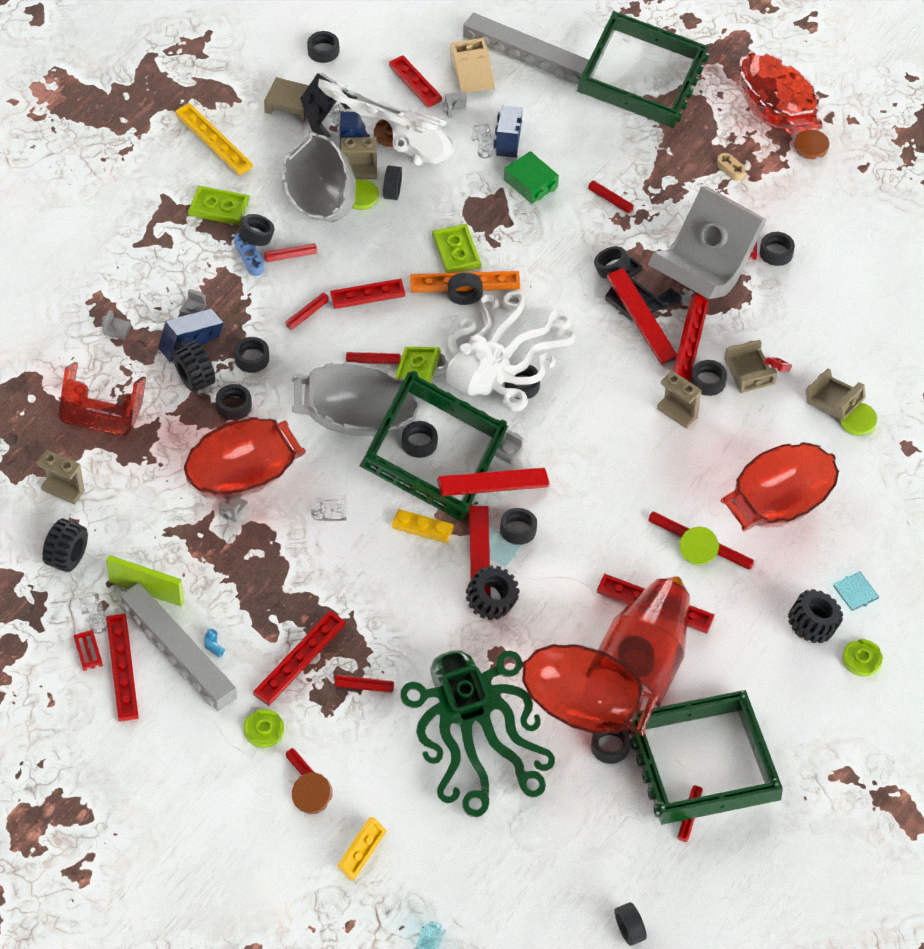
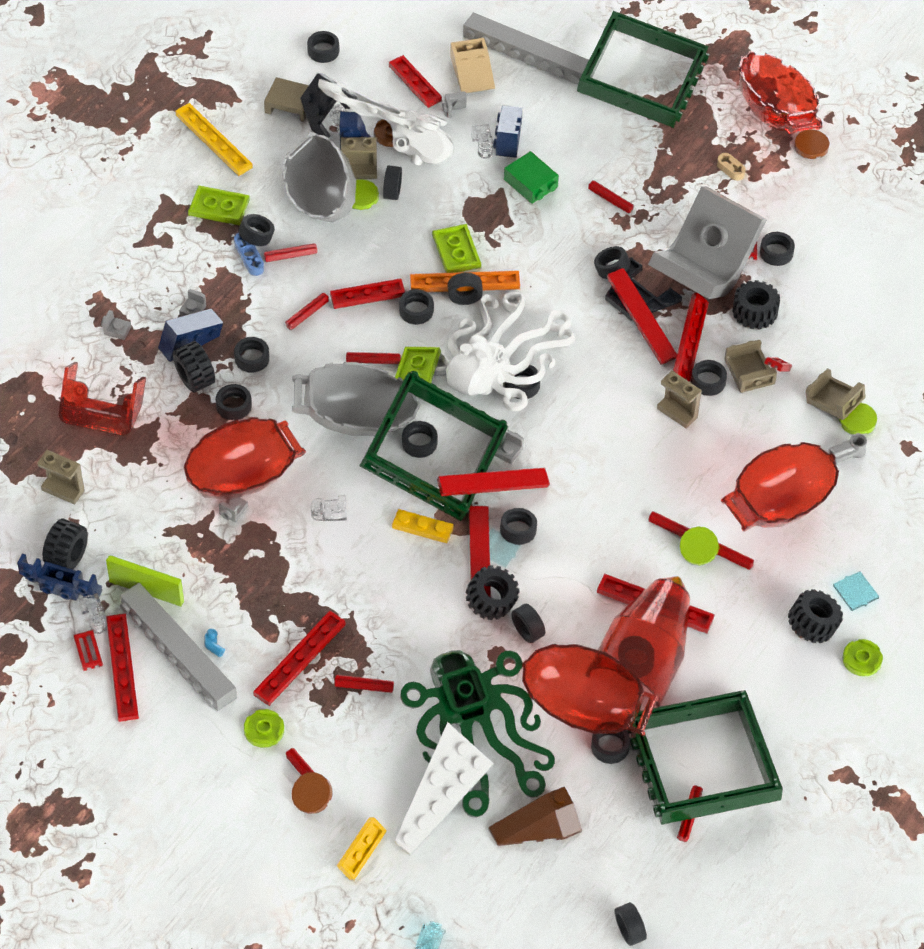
(58, 579): none -> dark blue bracket
(416, 296): none -> black tyre
(448, 778): none -> white wing
(528, 623): none -> black tyre
(542, 819): none -> reddish brown wedge
(753, 315): none -> black tyre
(849, 449): none -> light grey piece

